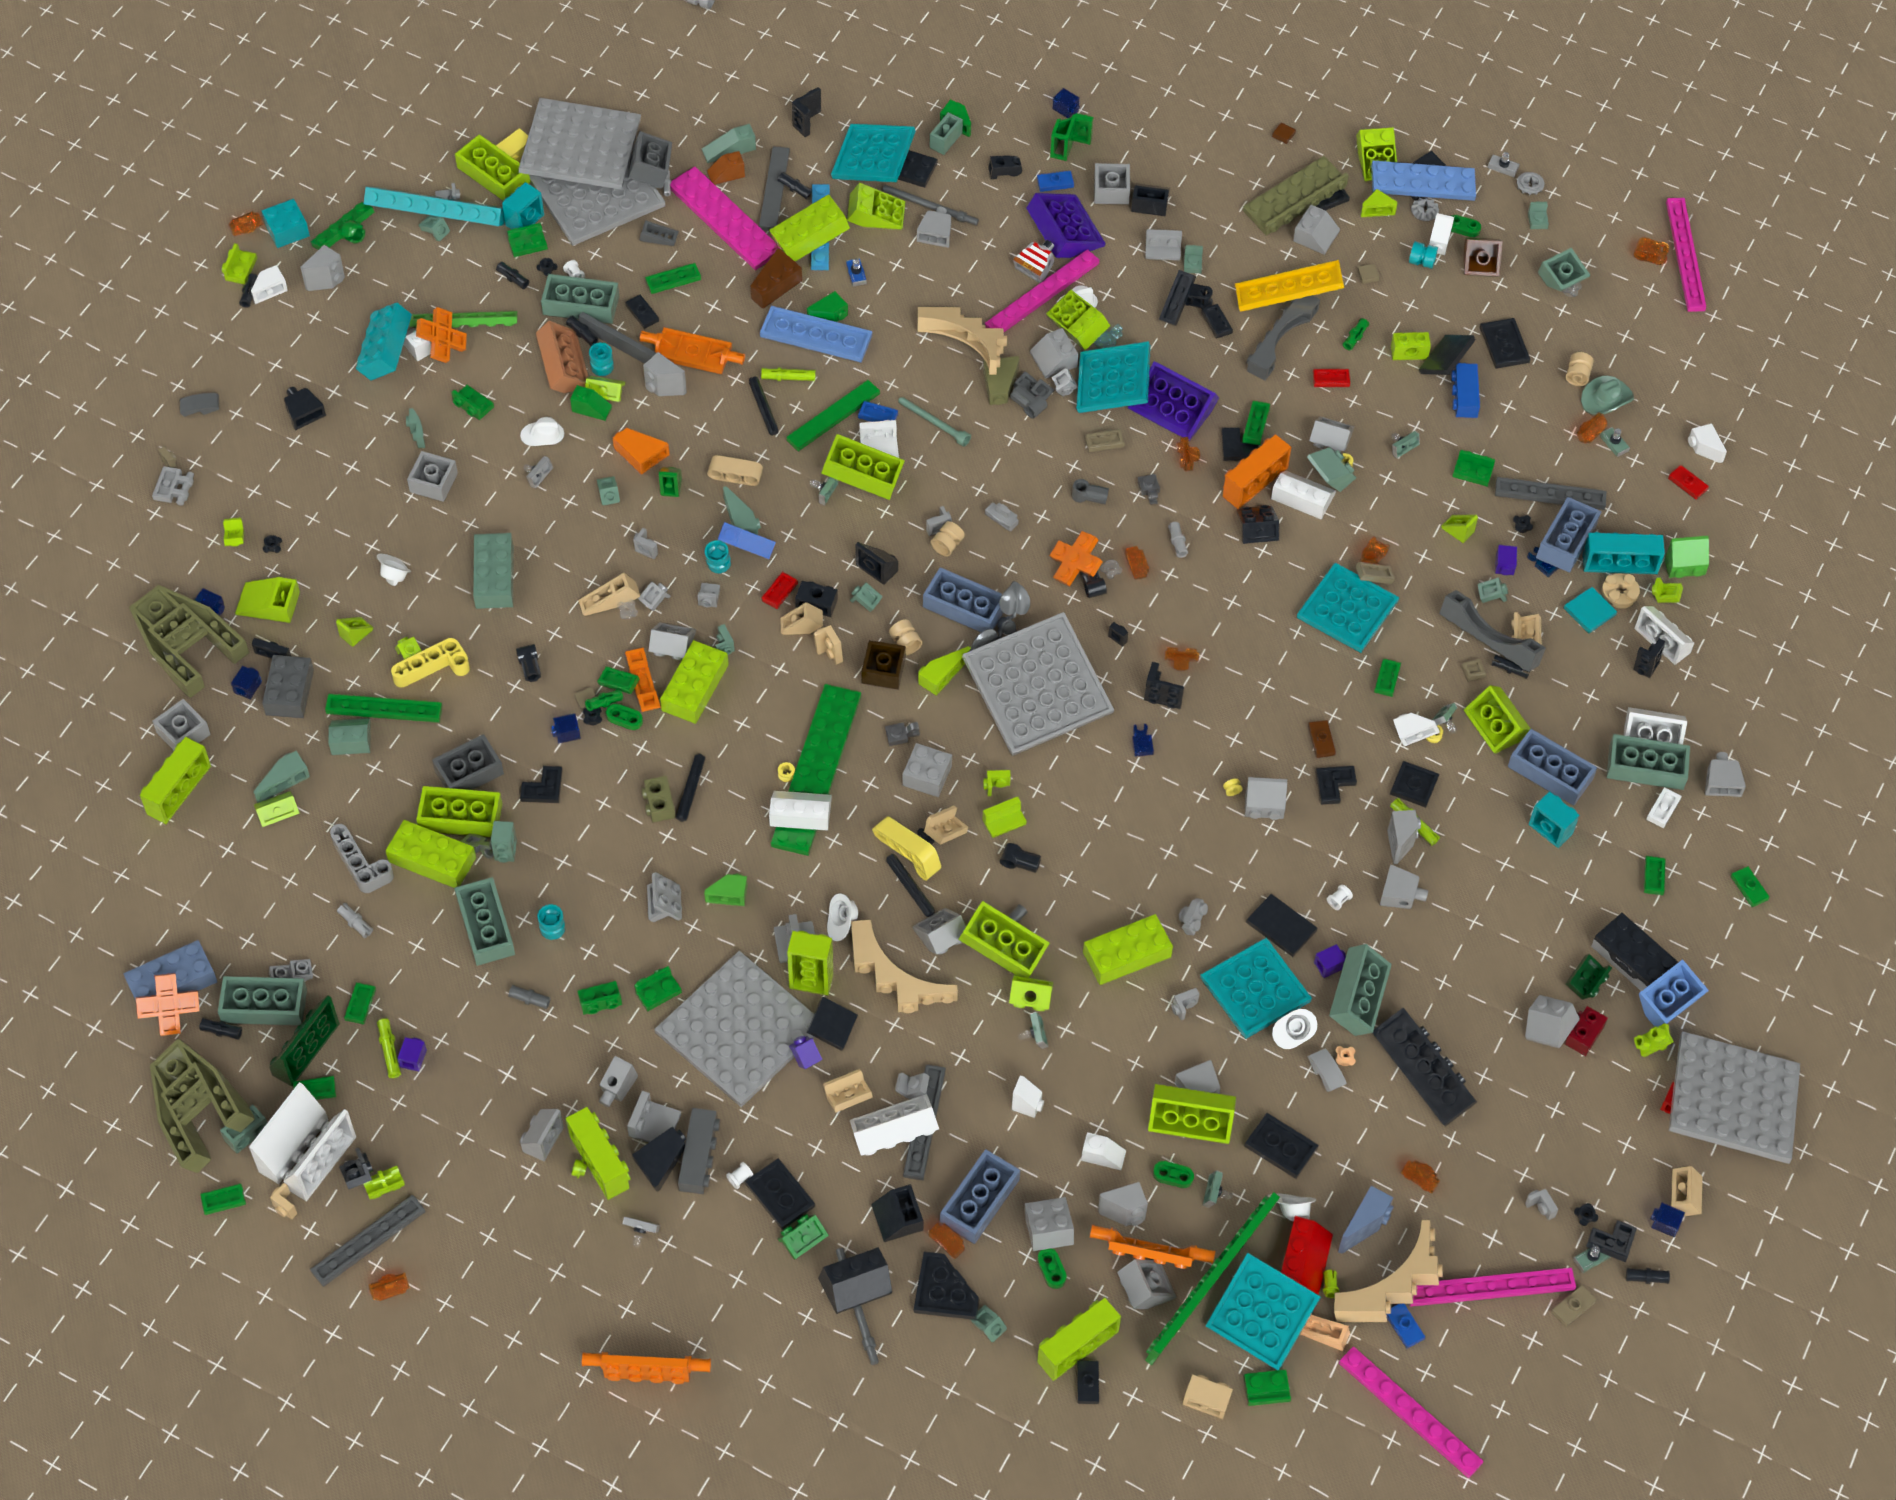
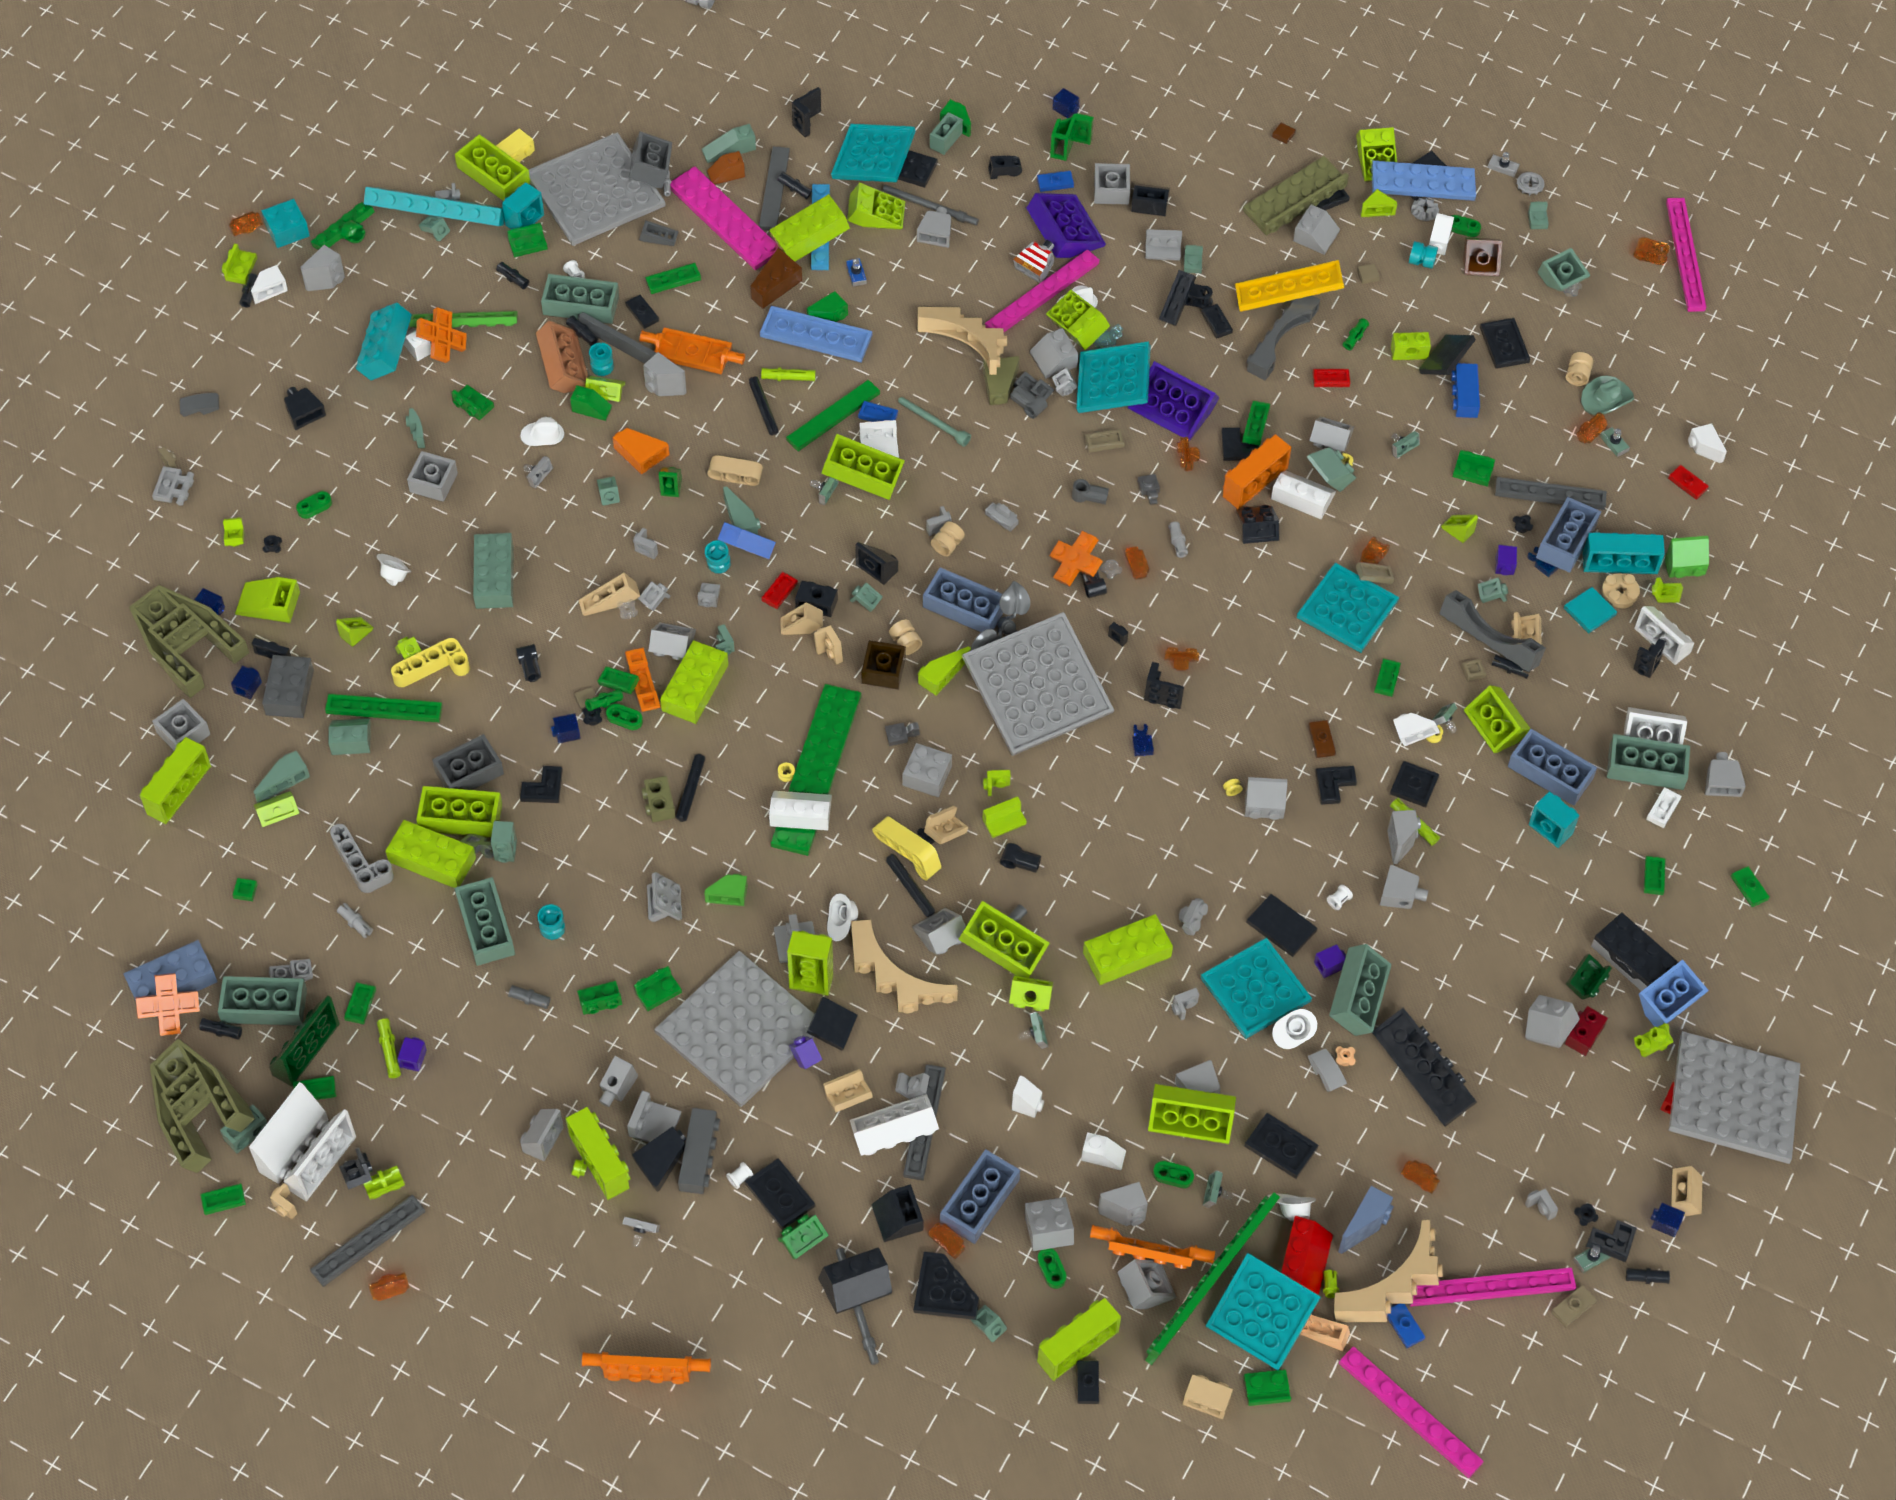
(245, 889): none -> green plate
(314, 504): none -> green plate
(547, 266): black plate -> none
(580, 143): light grey plate -> none

